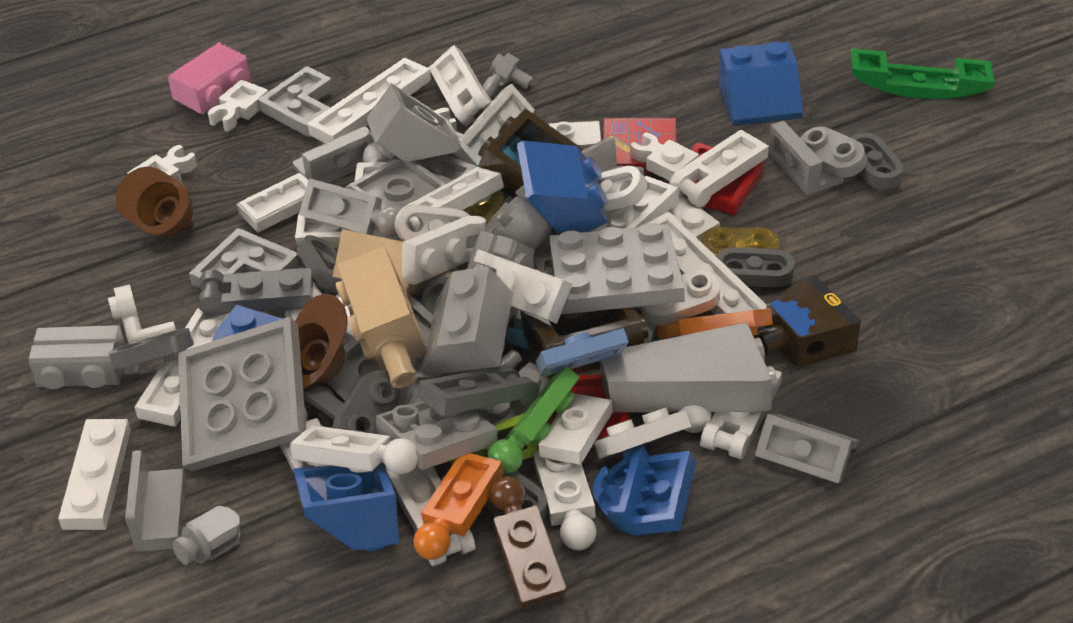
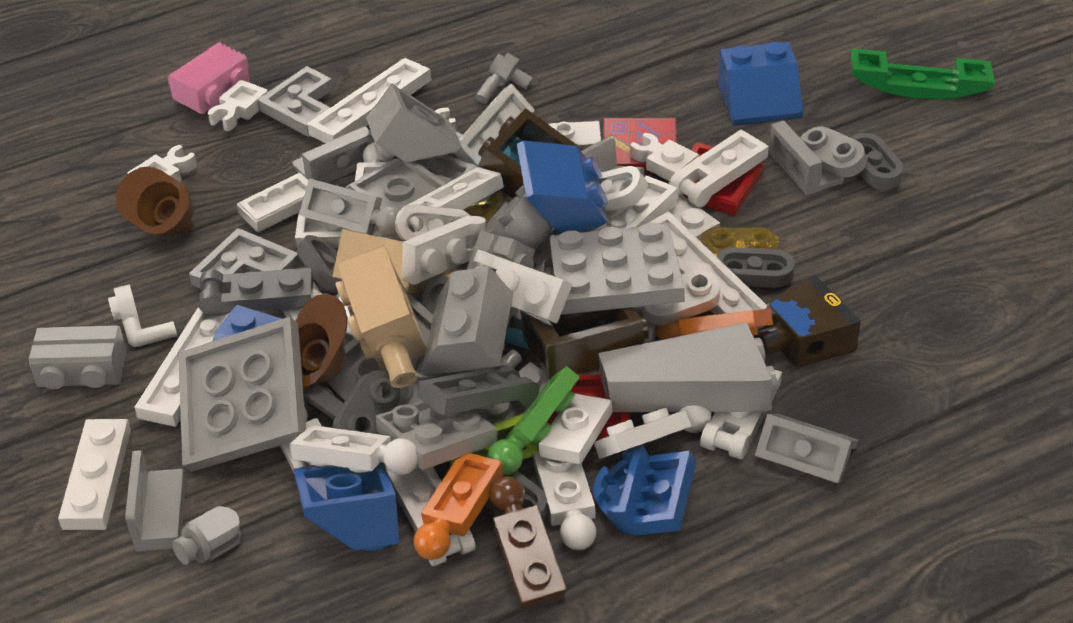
(135, 355): dark grey plate -> none
(459, 85): white plate -> none
(581, 350): medium blue plate -> none

